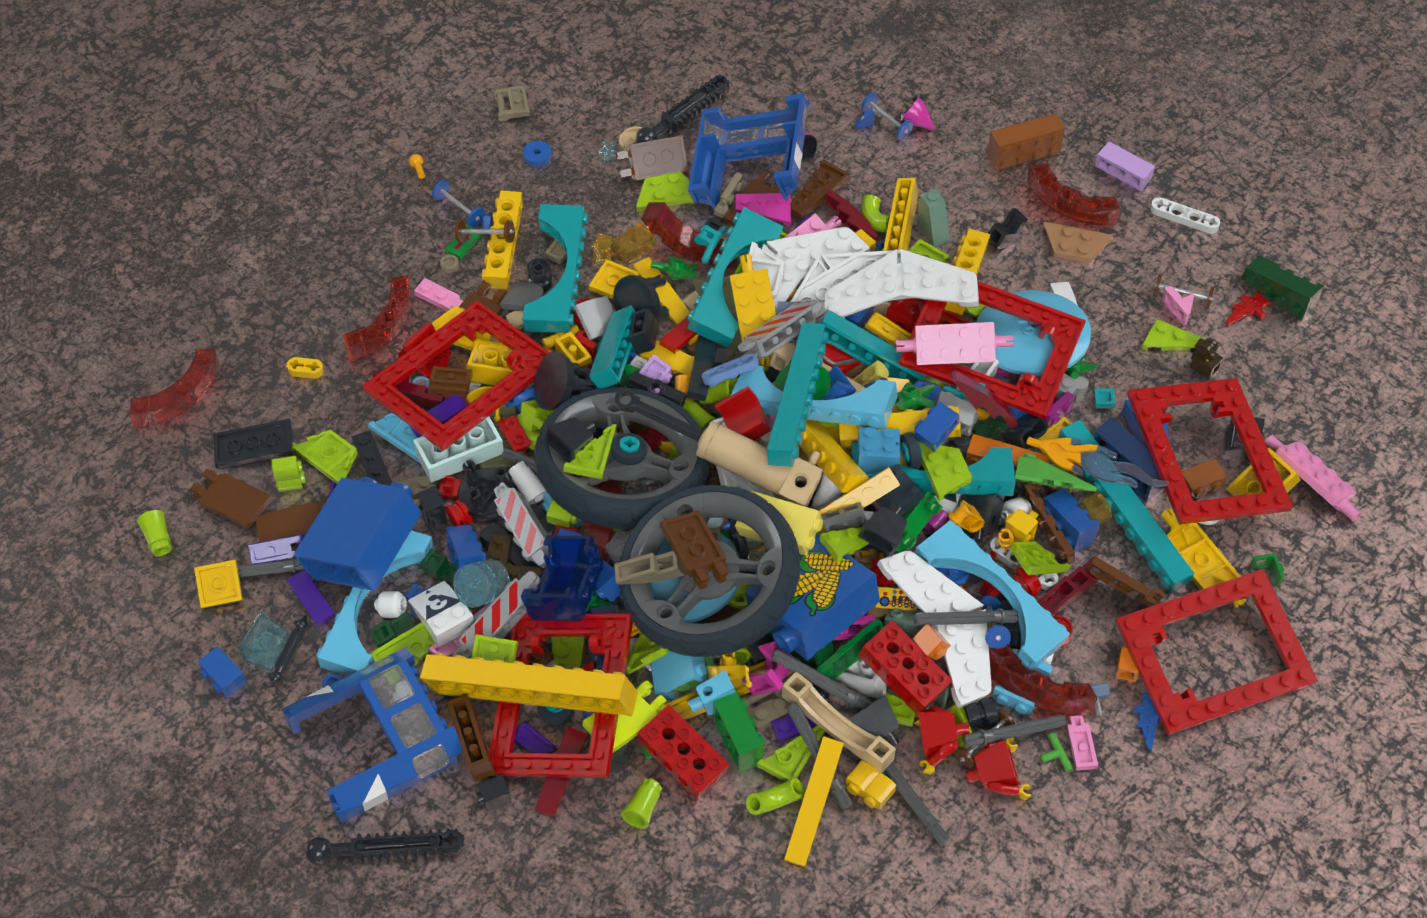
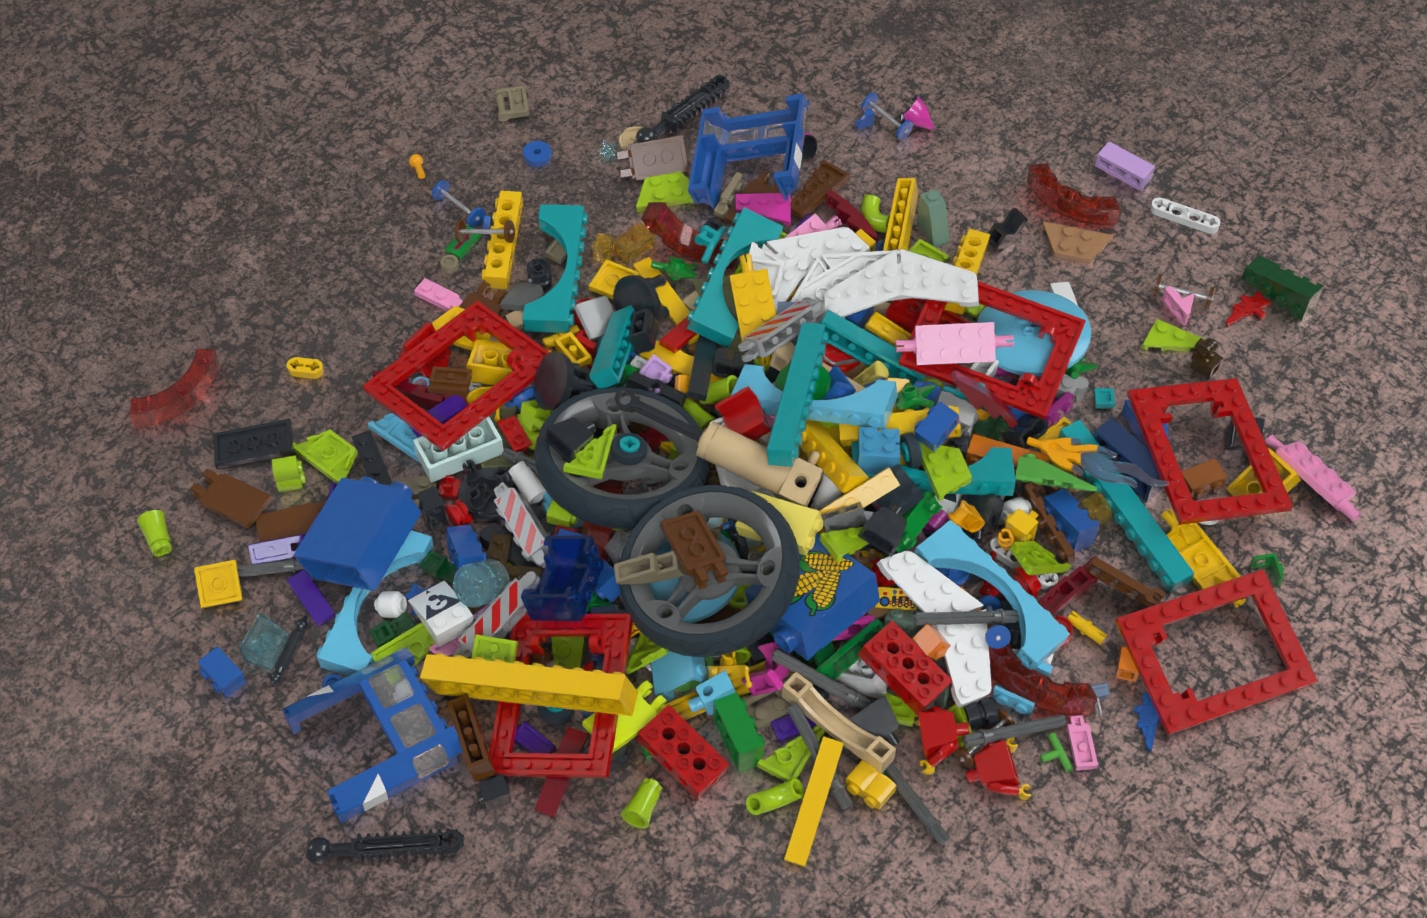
(387, 323): clear red brick -> none
(730, 369): medium blue plate -> none
(1025, 141): dark orange brick -> none
(1087, 628): none -> yellow pin

